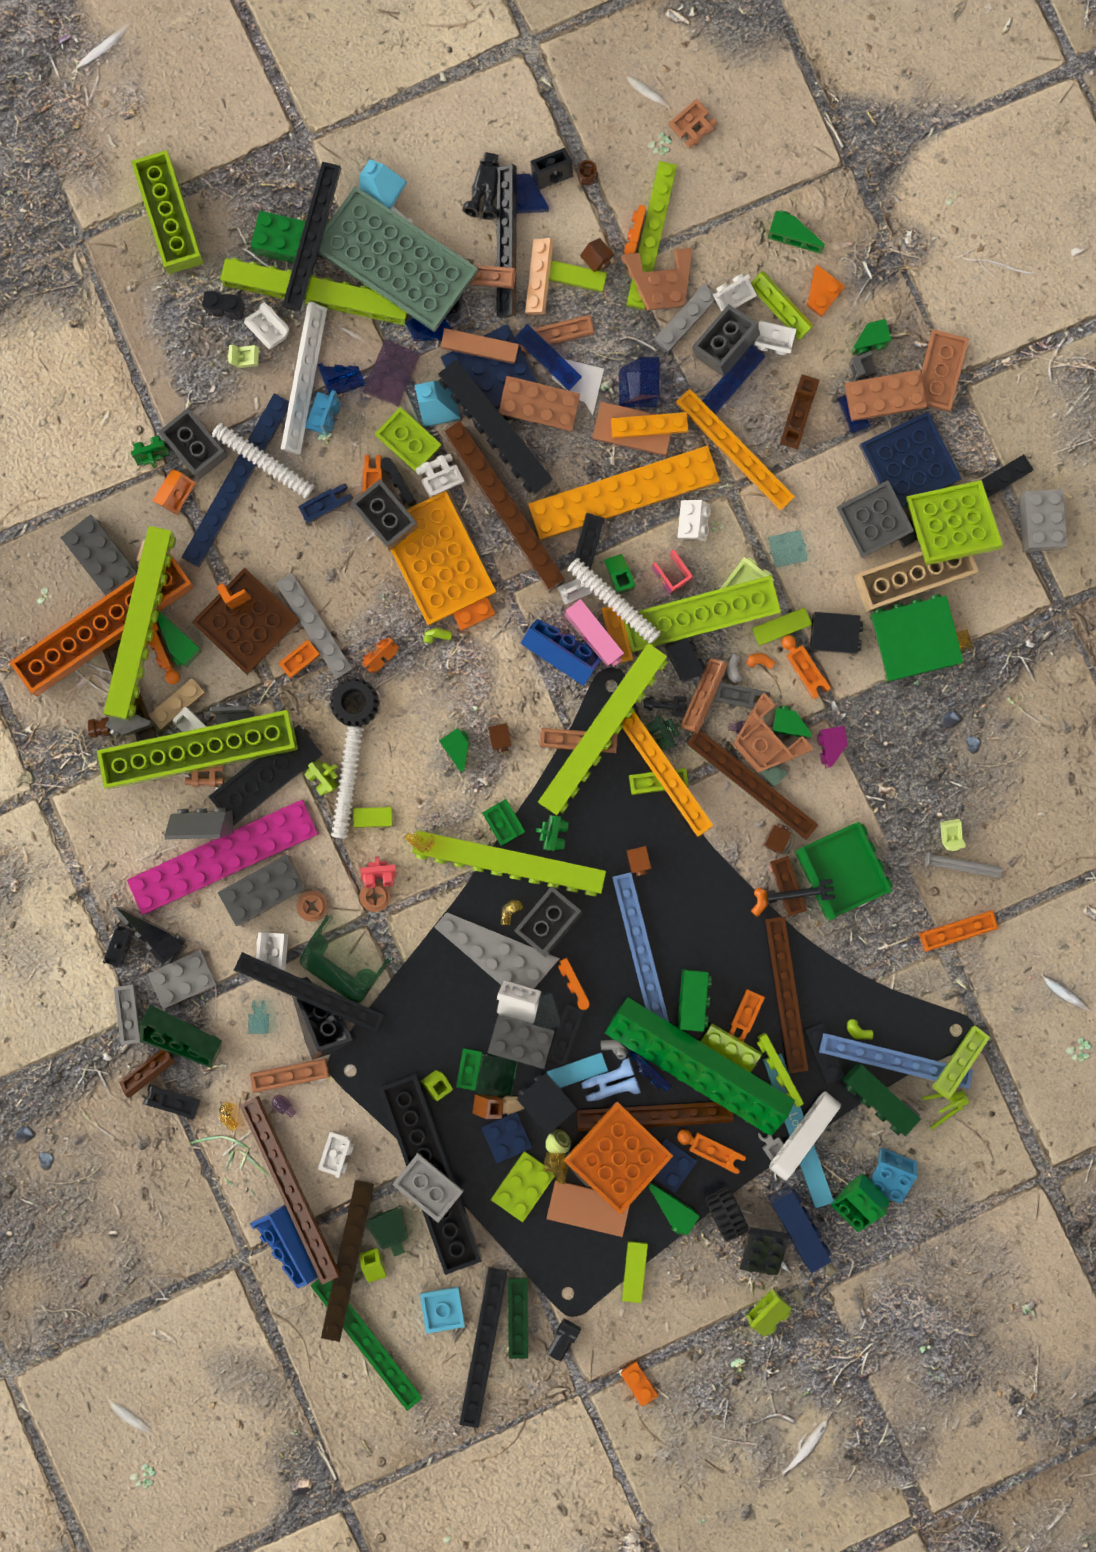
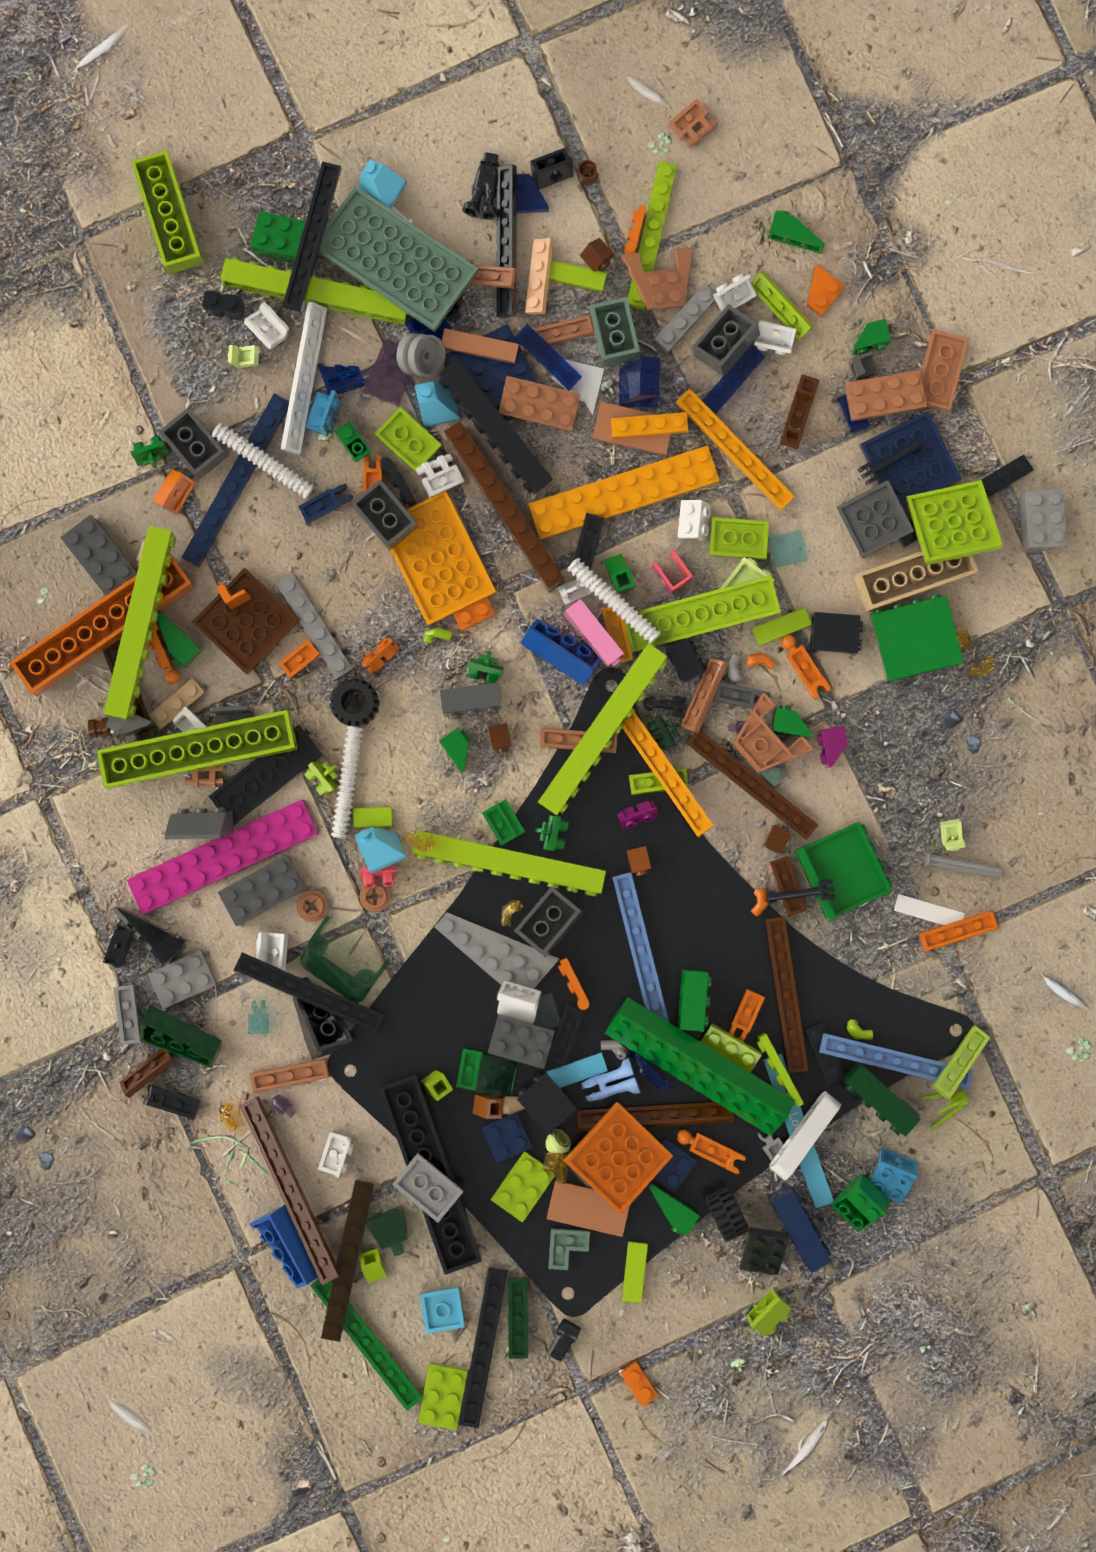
(352, 441): none -> green slope
(379, 848): none -> medium azure slope
(420, 355): none -> light grey wheel
(442, 1396): none -> lime plate
(470, 700): none -> dark grey brick
(476, 666): none -> green hips
(564, 1240): none -> sand green plate
(614, 331): none -> sand green brick
(630, 818): none -> magenta hinge
(739, 538): none -> lime plate
(871, 471): none -> black hinge
(926, 910): none -> white sticker
(984, 668): none -> clear yellow arm

